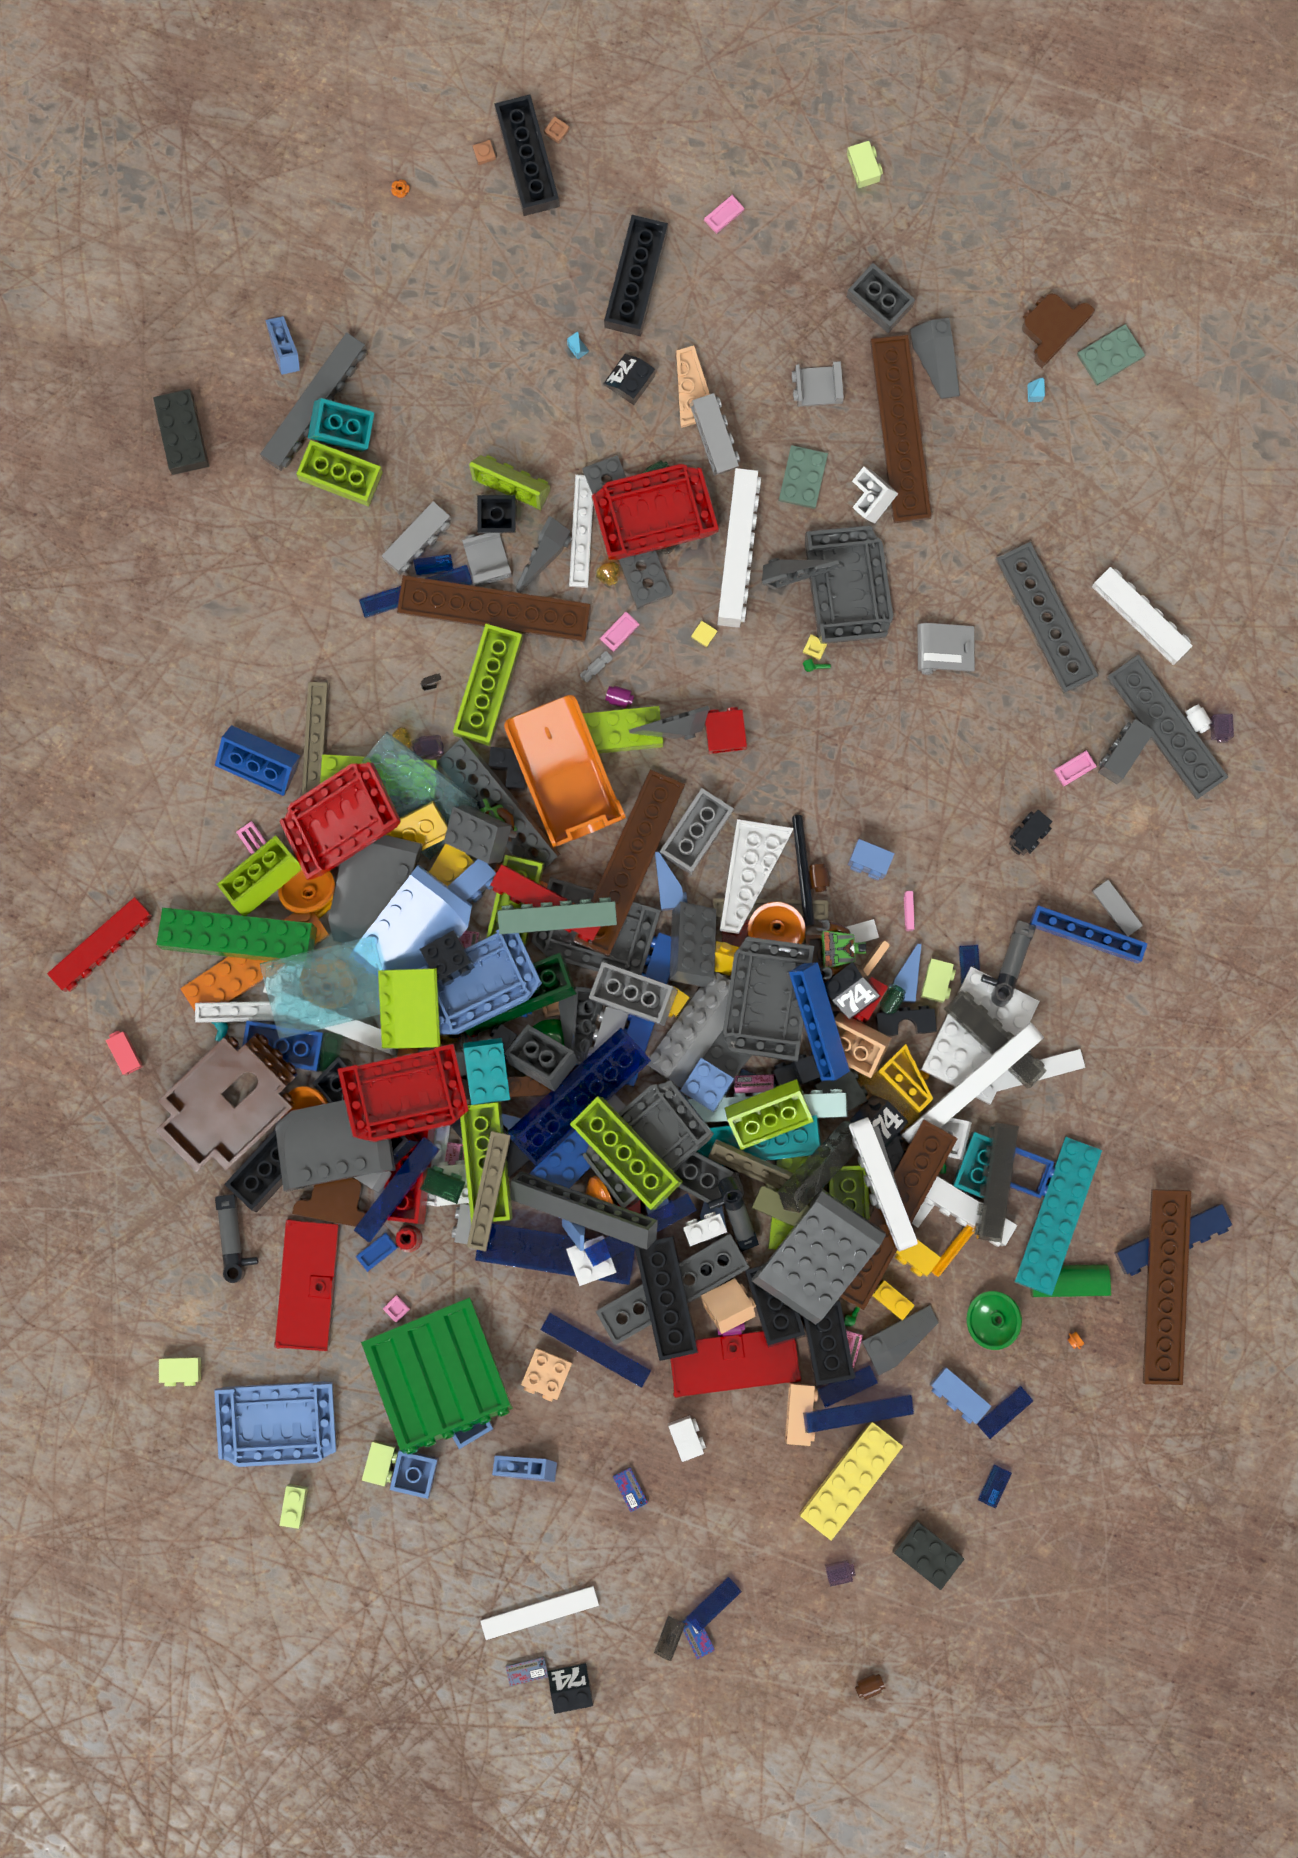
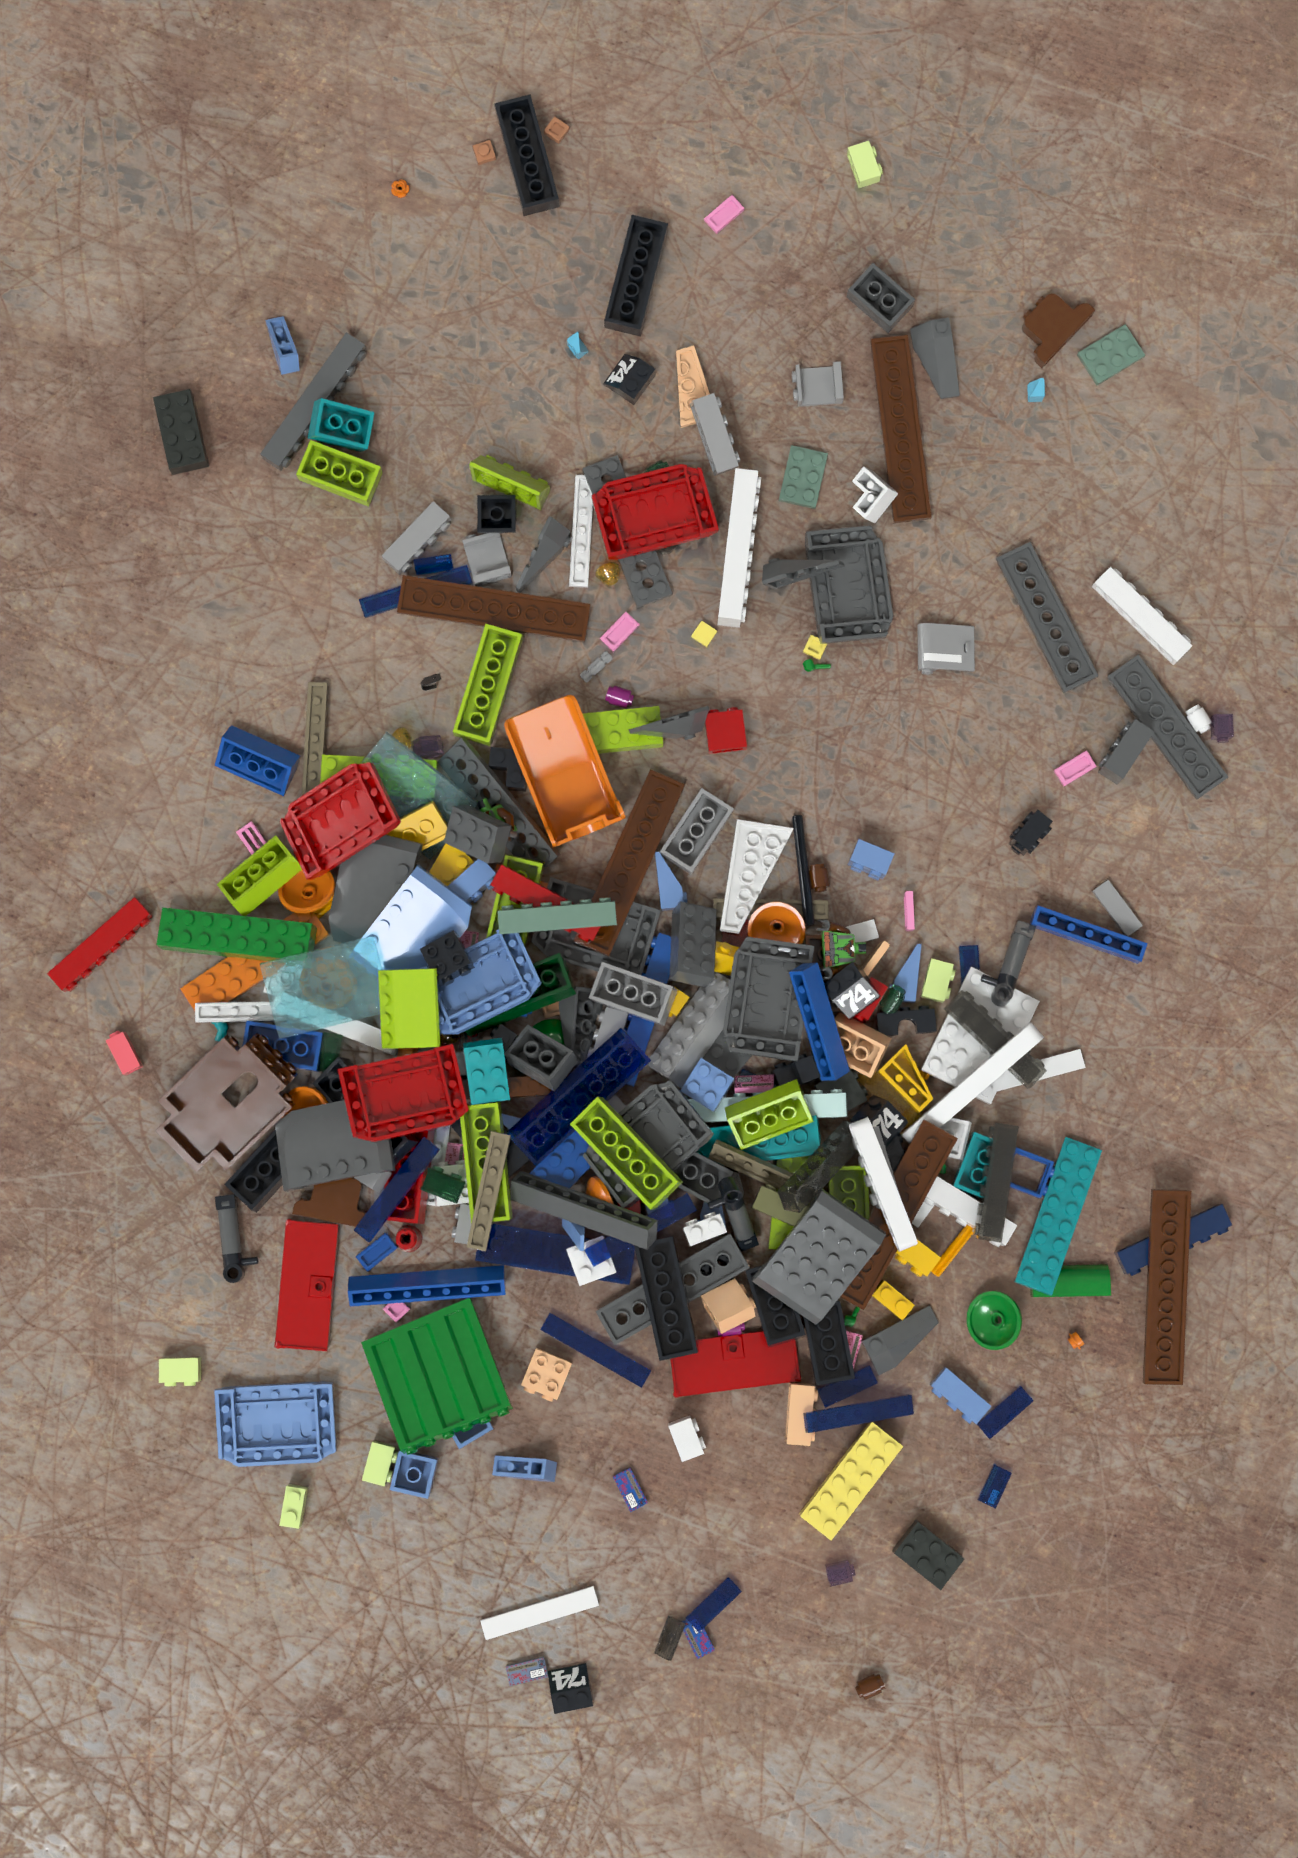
(426, 1285): none -> blue brick

